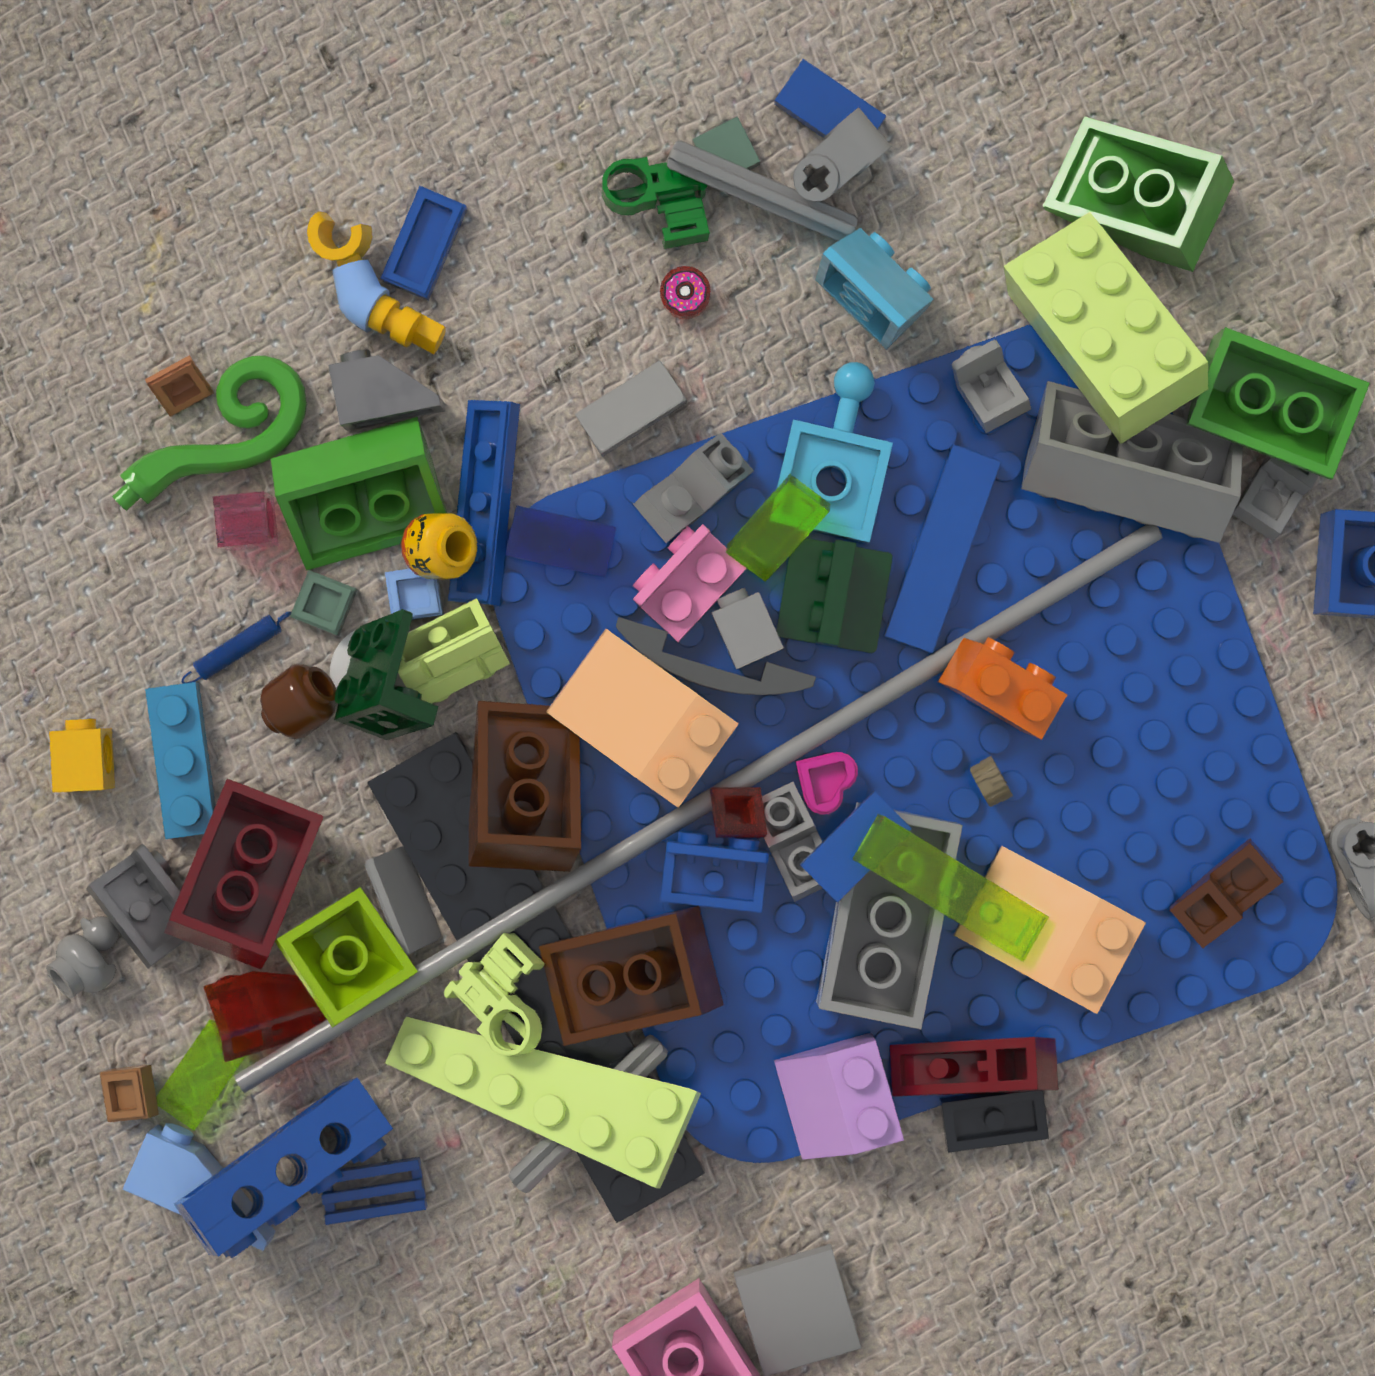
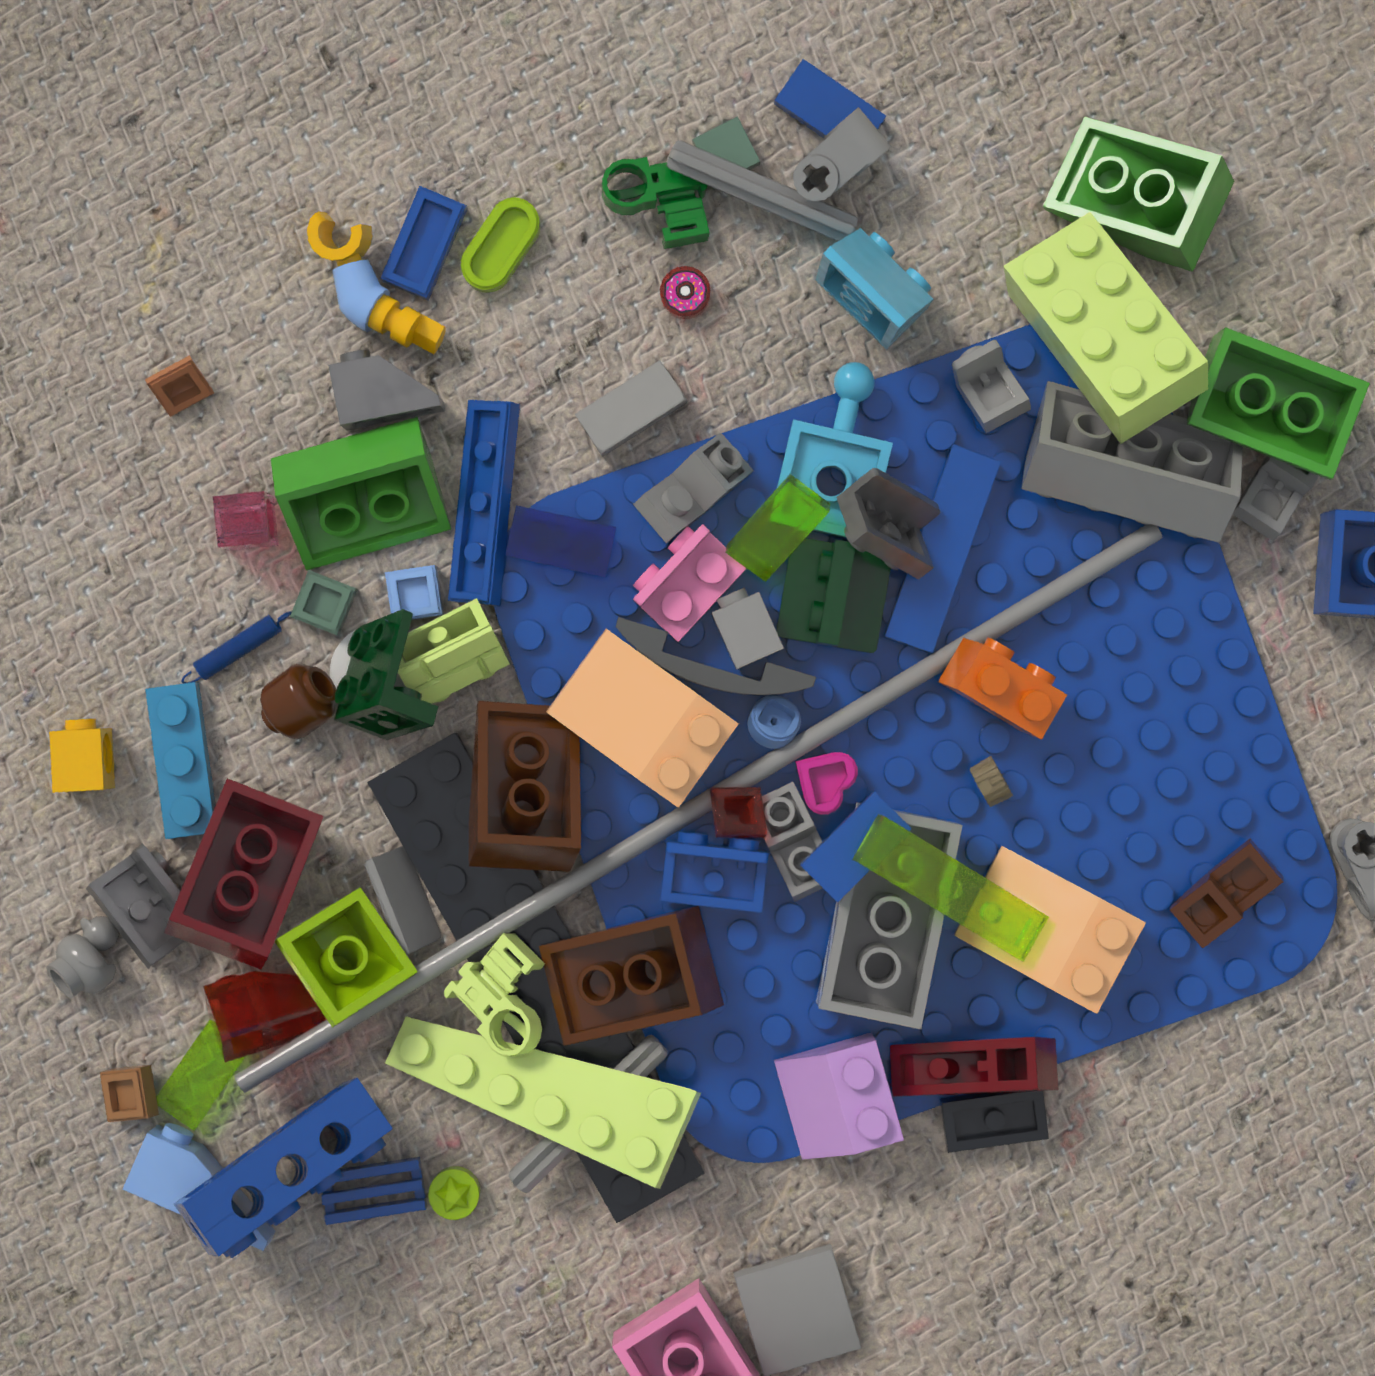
(164, 466): bright green plant -> none
(439, 546): yellow head -> none
(454, 1193): none -> lime tile
(500, 245): none -> lime tile
(773, 721): none -> medium blue tile
(887, 521): none -> flat silver bracket

